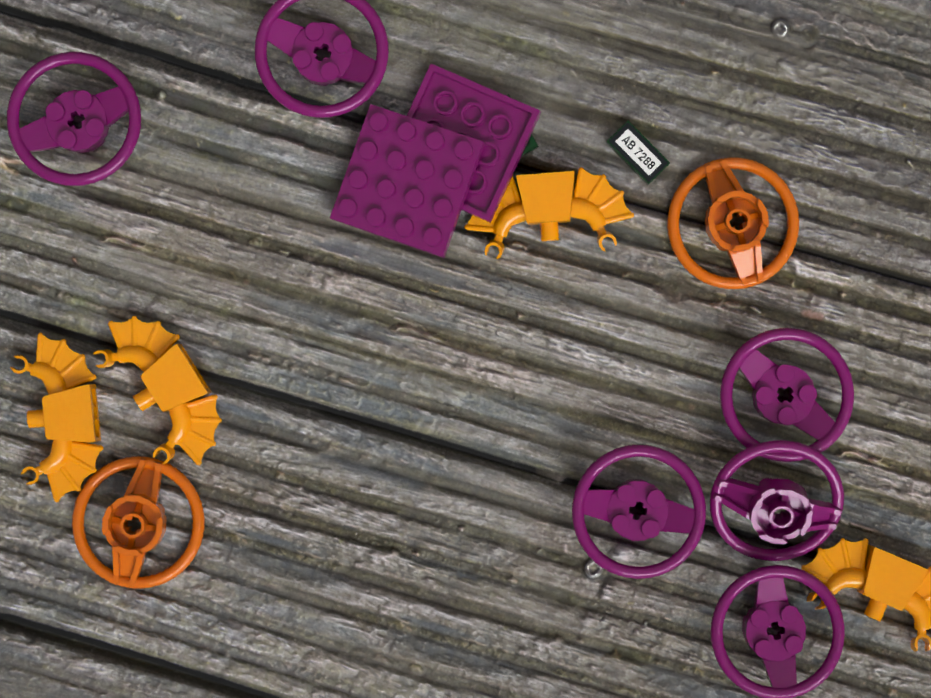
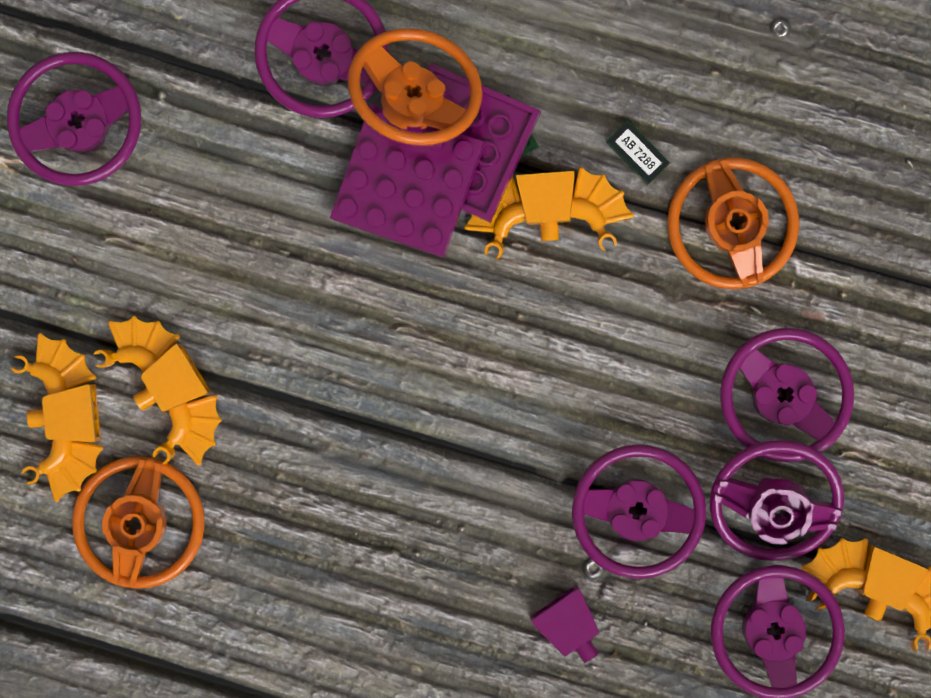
(401, 82): none -> orange piece
(568, 624): none -> magenta torso

